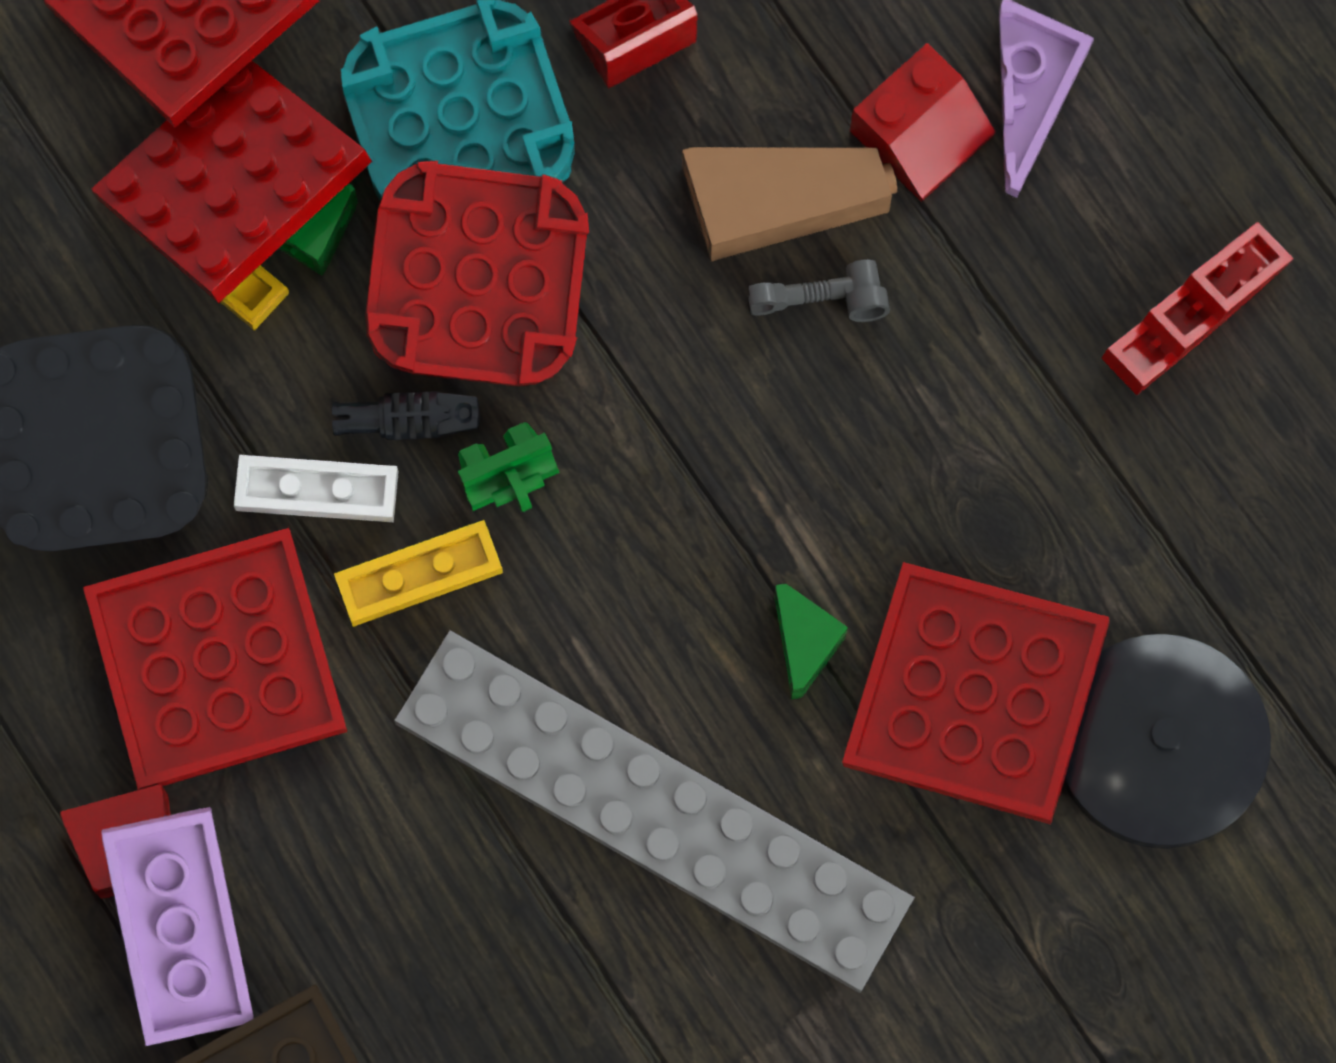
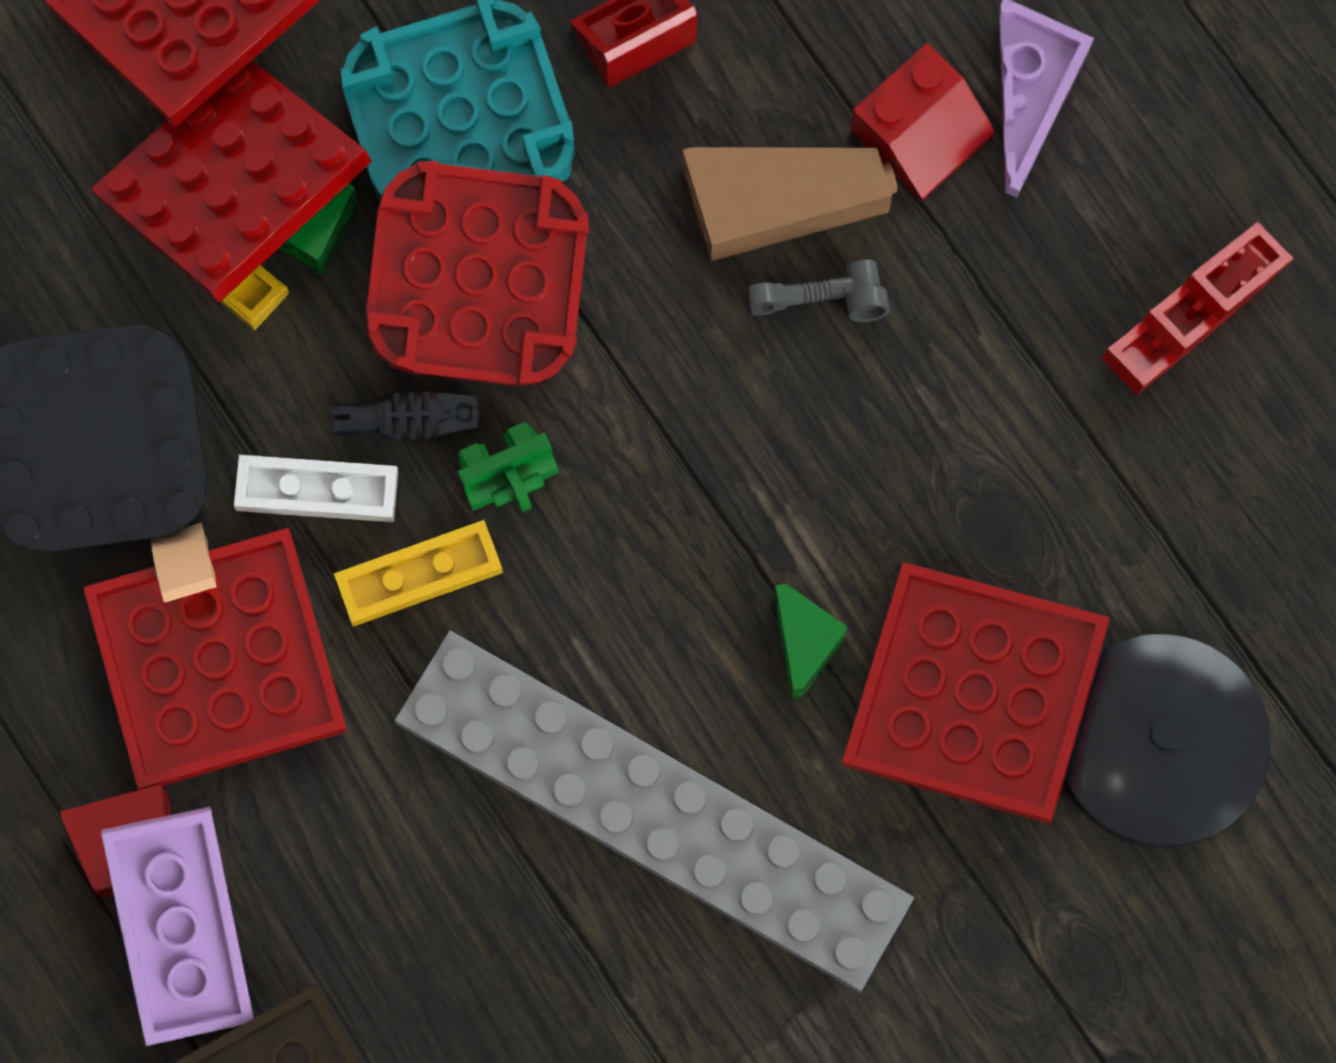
(183, 563): none -> light nougat slope

